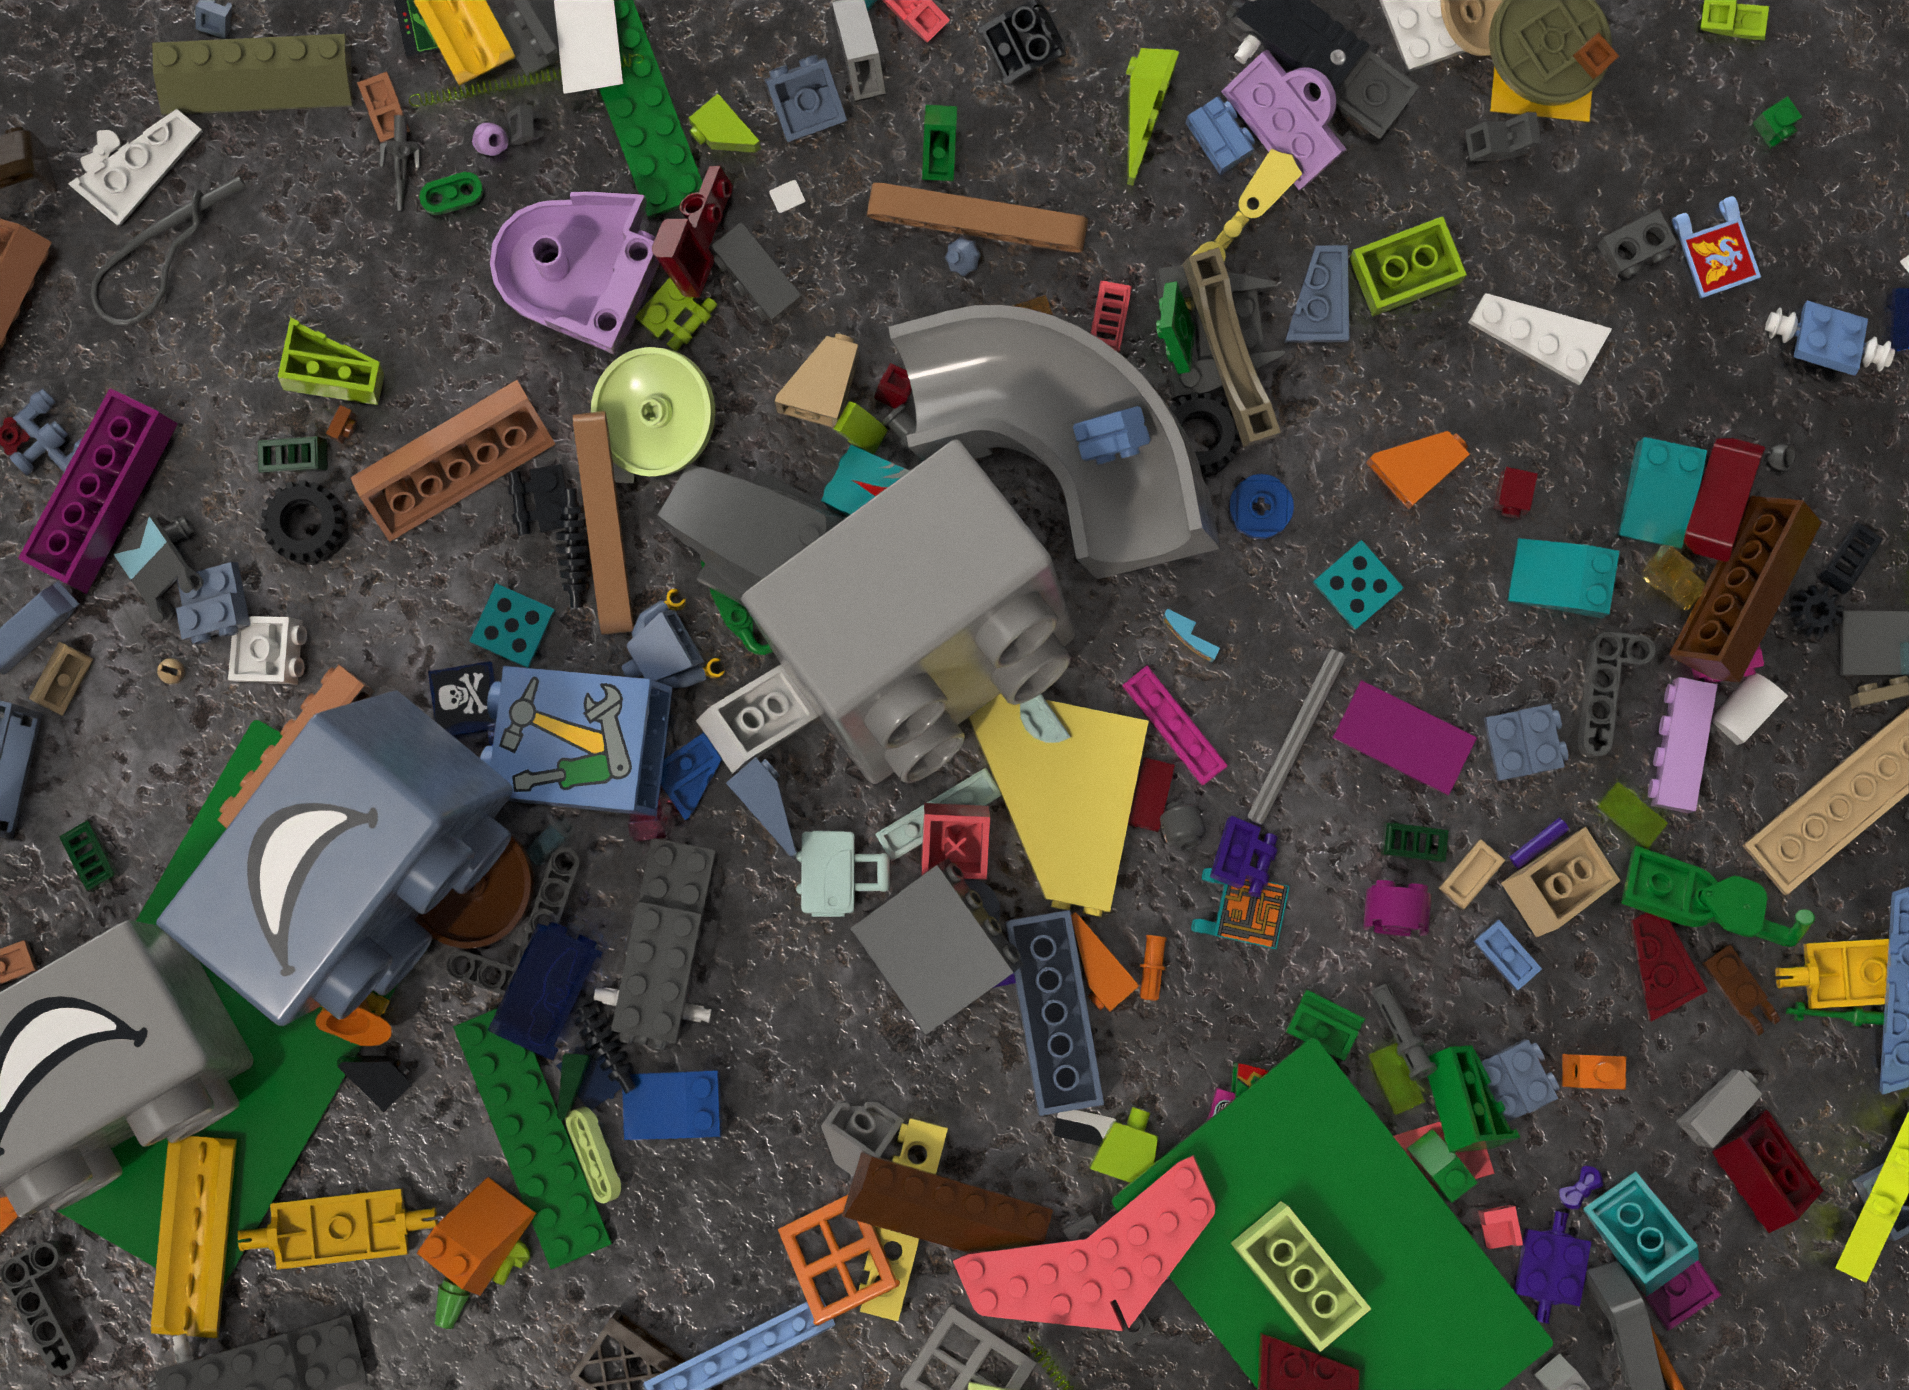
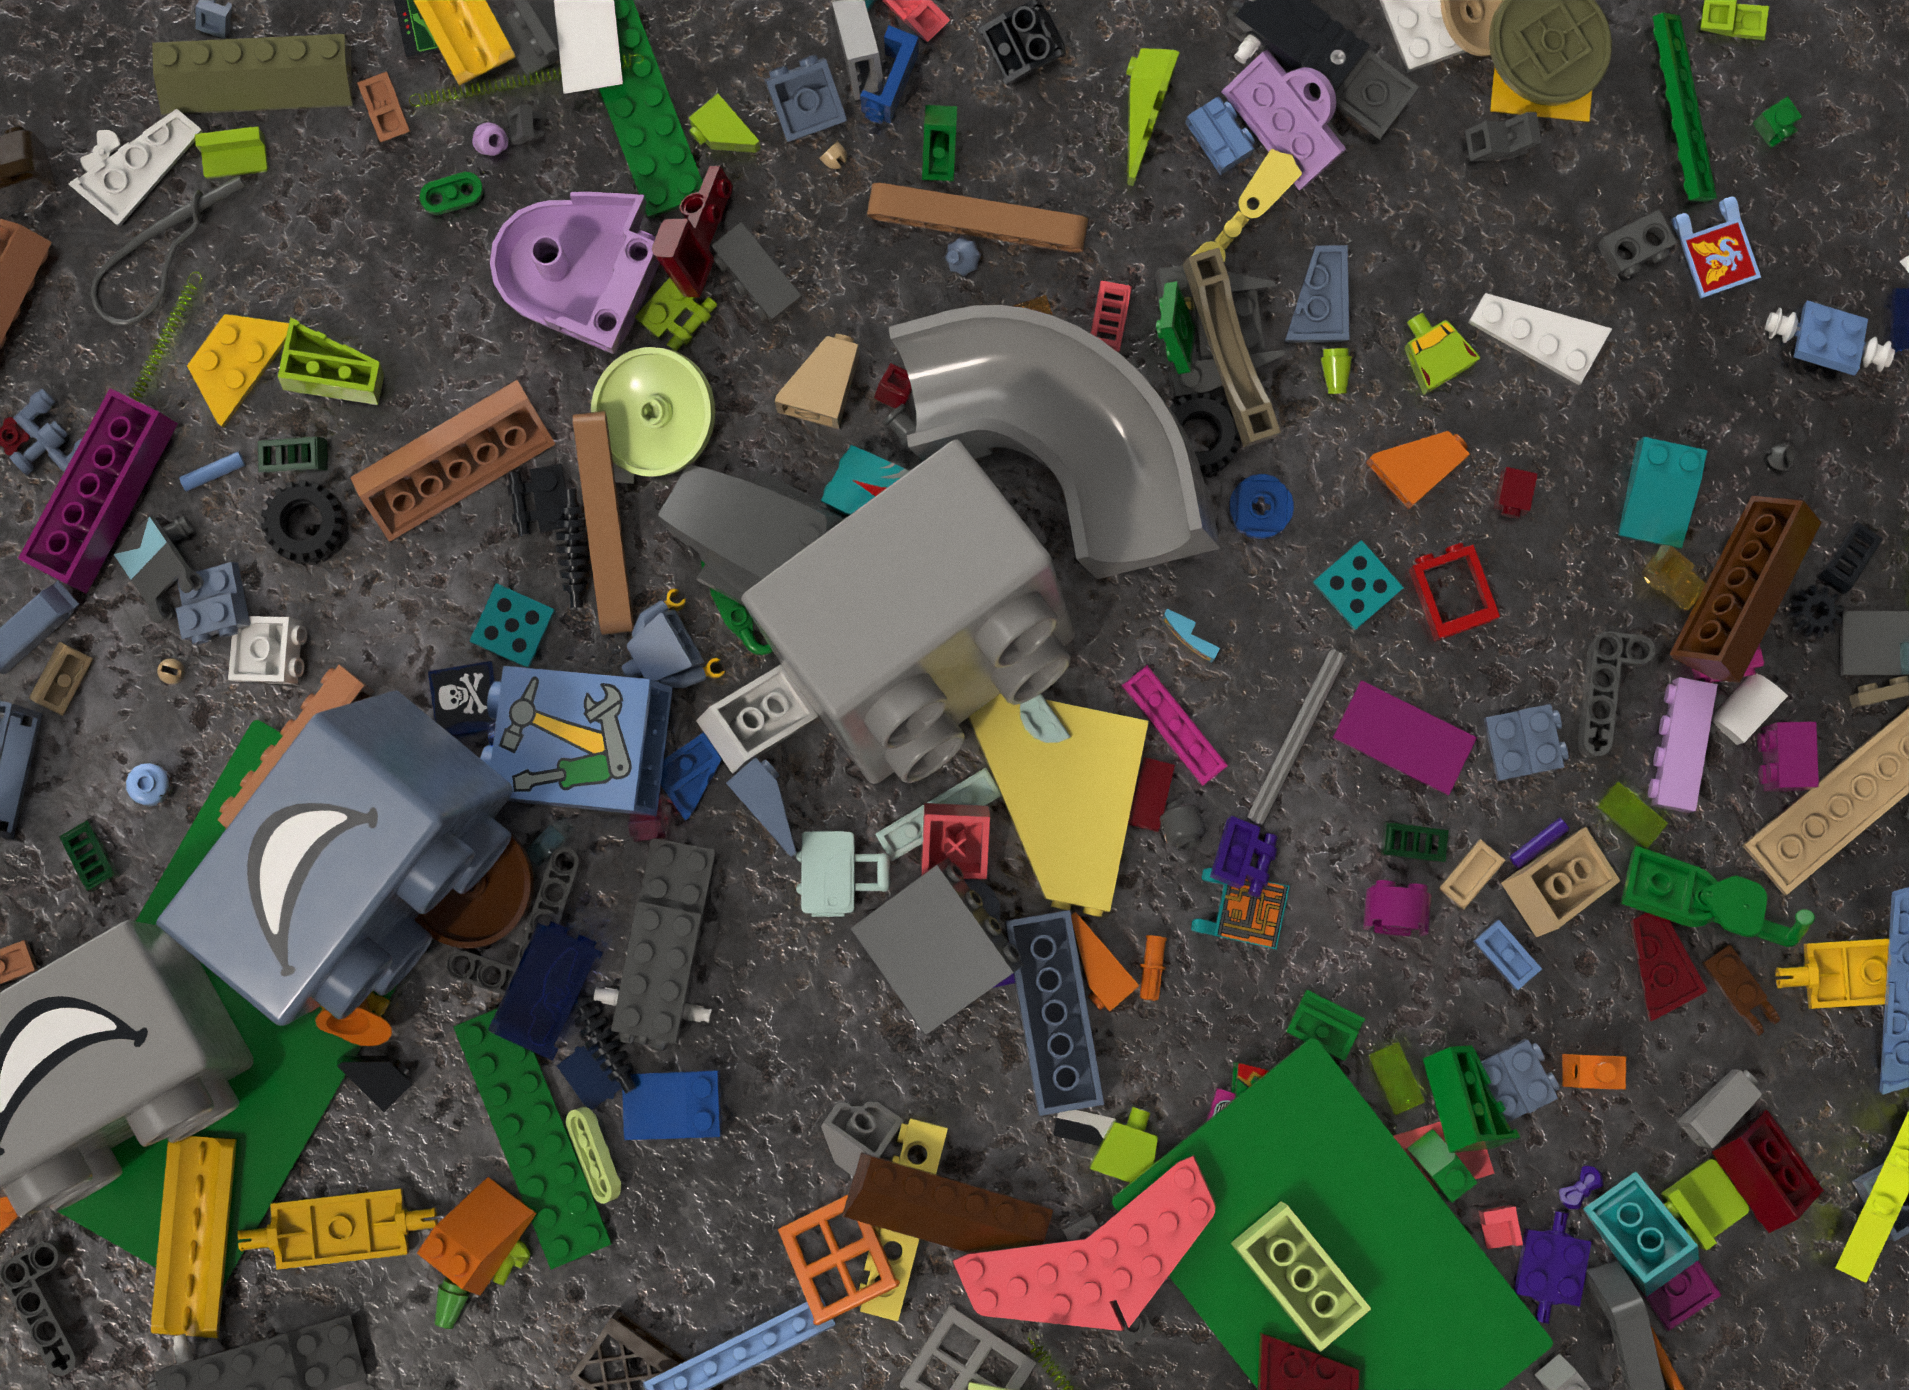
(149, 784): none -> light blue head
(166, 341): none -> clear neon green piece
(212, 471): none -> medium blue piece
(232, 152): none -> lime panel
(234, 361): none -> yellow wing
(342, 425): dark orange plate -> none
(400, 150): dark grey piece -> none
(572, 1075): dark green slope -> none
(787, 196): white sticker -> none
(830, 157): none -> tan hinge
(860, 428): lime slope -> none
(905, 50): none -> blue panel
(1110, 434): medium blue brick -> none
(1336, 369): none -> lime cone
(1407, 266): lime brick -> none
(1409, 1045): dark grey pin -> none
(1437, 353): none -> lime torso
(1443, 630): none -> red window
(1563, 577): teal slope -> none
(1595, 55): dark orange plate -> none
(1684, 107): none -> green plate
(1705, 1203): none -> lime bracket
(1723, 498): dark red piece -> none
(1788, 756): none -> magenta brick
(1856, 1015): green piece -> none

